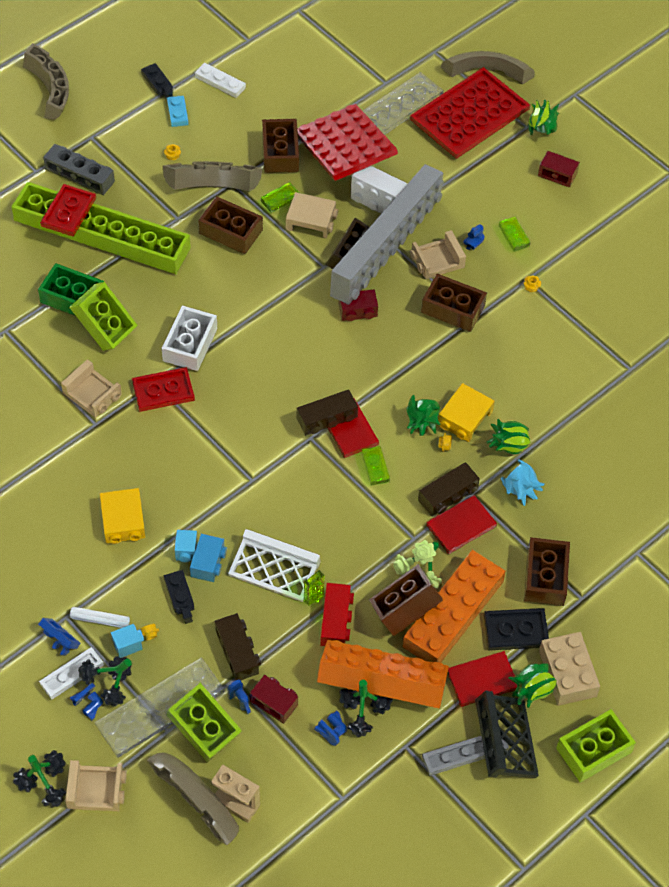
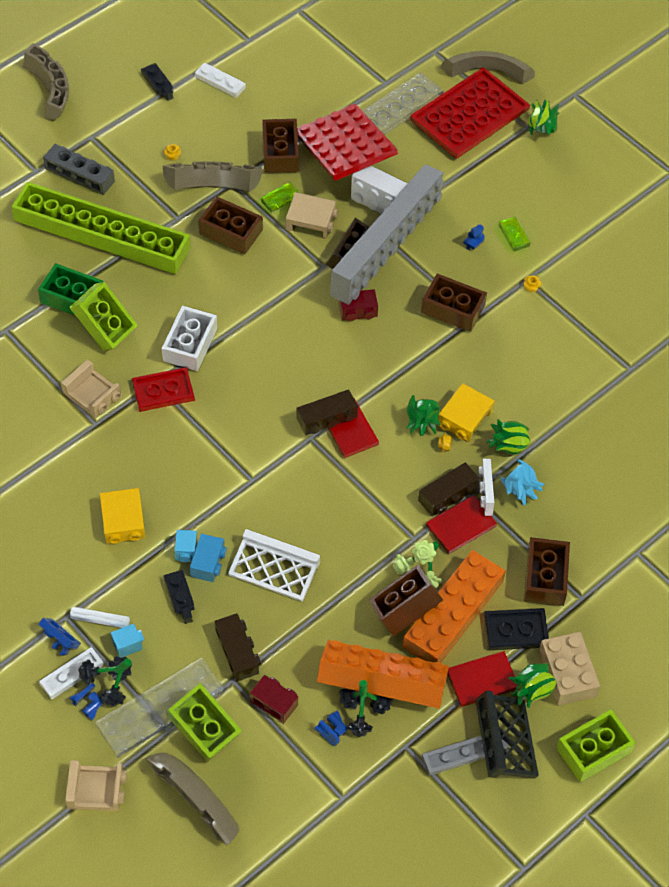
(27, 780): black plant -> none
(68, 210): red tile -> none
(149, 631): yellow plate -> none
(177, 111): medium azure plate -> none
(235, 689): blue piece -> none
(237, 793): tan panel -> none
(314, 588): clear neon green plate -> none
(336, 613): red brick -> none
(375, 465): clear neon green plate -> none
(438, 256): tan panel -> none
(486, 487): none -> white plate
(558, 168): dark red brick -> none

